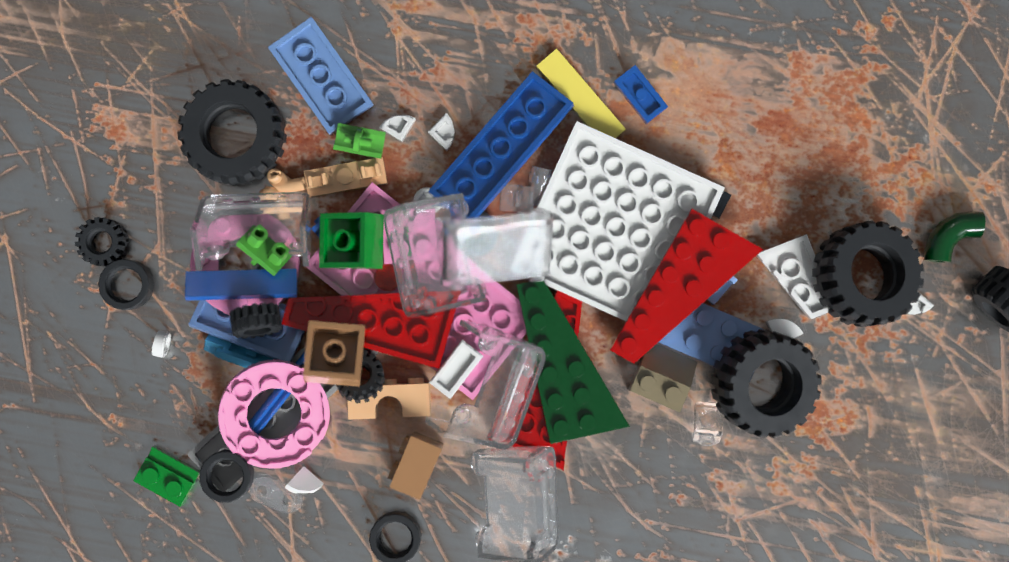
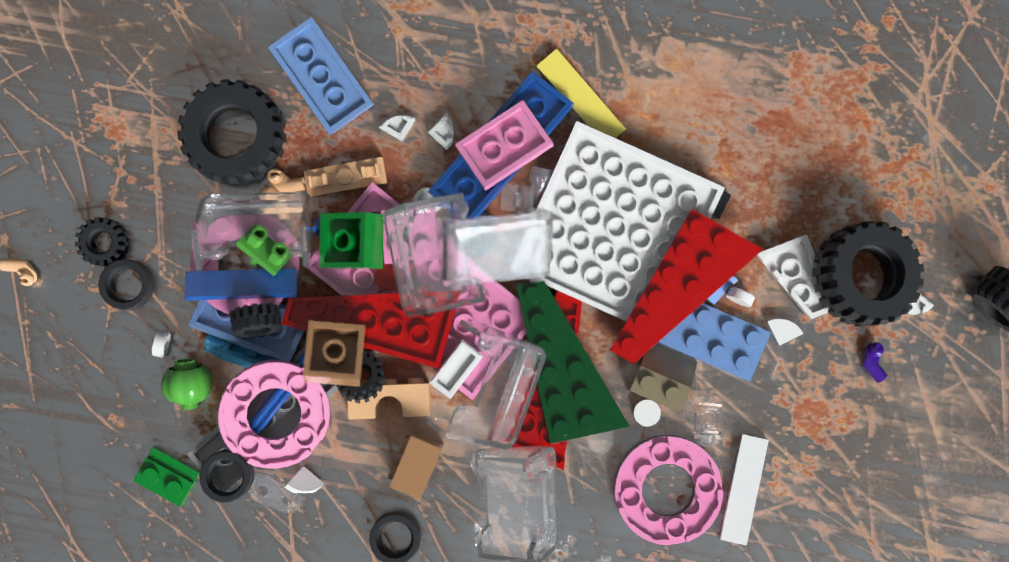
(22, 267): none -> light nougat arm
(187, 383): none -> bright green plant
(359, 140): bright green hips -> none
(504, 145): none -> bright pink plate
(601, 442): none -> clear tile
(640, 94): blue plate -> none
(646, 412): none -> white tile
(696, 517): none -> bright pink plate
(740, 296): none -> white tile
(743, 489): none -> white tile
(796, 392): black tyre -> none
(871, 361): none -> dark purple arm
(950, 232): dark green cylinder -> none

